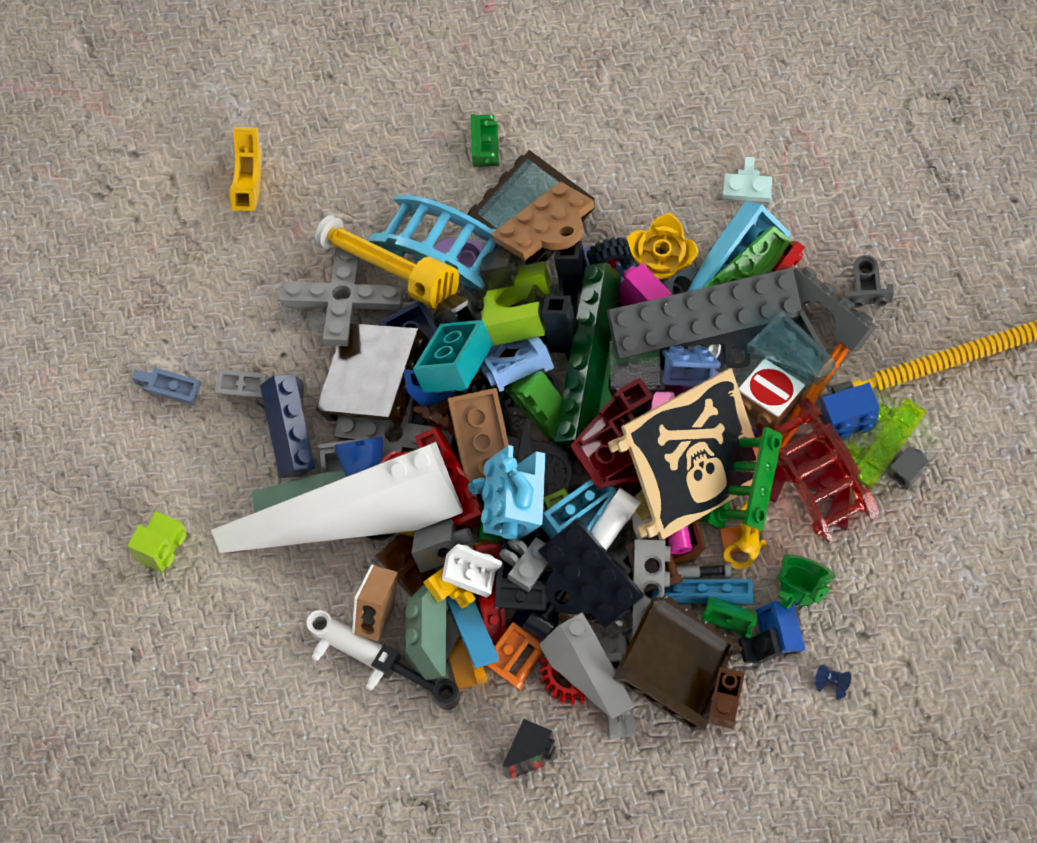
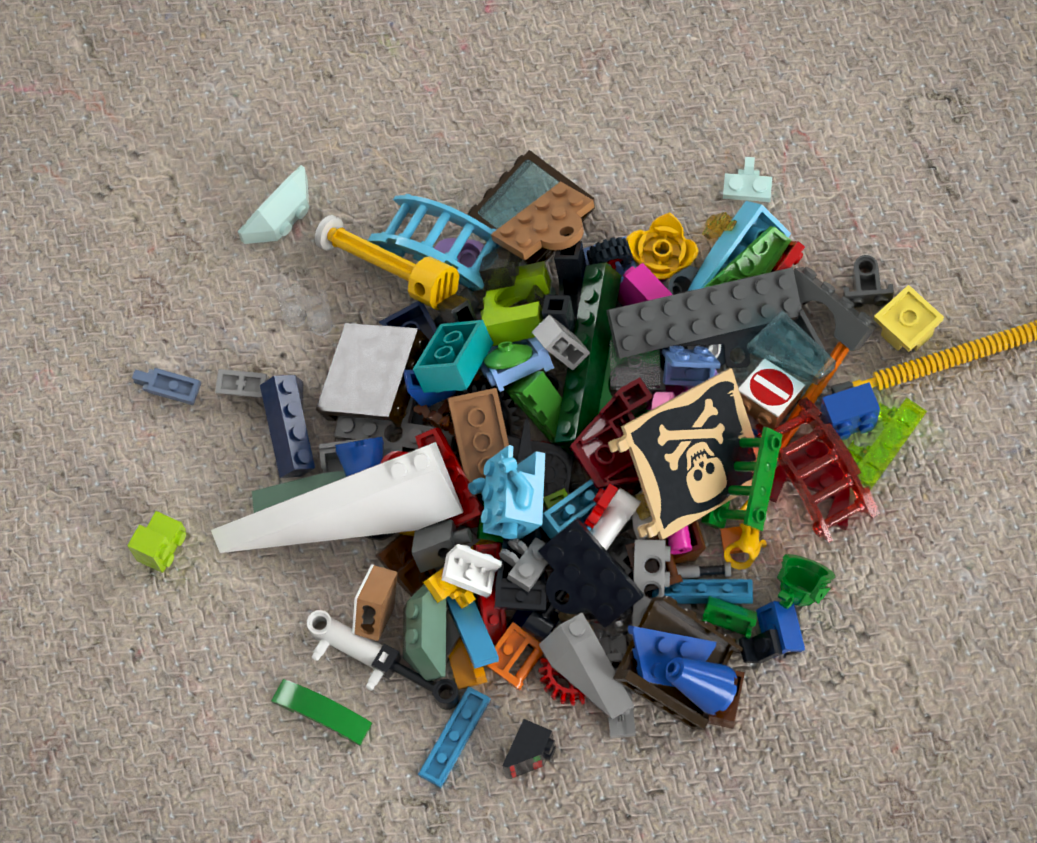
(247, 172): yellow arch -> none
(279, 211): none -> light aqua wedge
(322, 711): none -> green slope
(342, 286): light grey piece -> none
(454, 737): none -> dark azure tile
(484, 140): green hinge -> none
(508, 355): none -> bright green dish
(560, 342): none -> light grey brick
(602, 500): none -> red plate
(657, 648): none -> blue wing
(703, 683): none -> blue cone
(717, 225): none -> clear yellow plate
(841, 680): dark blue piece -> none
(908, 320): none -> light yellow panel
(908, 466): dark grey brick -> none

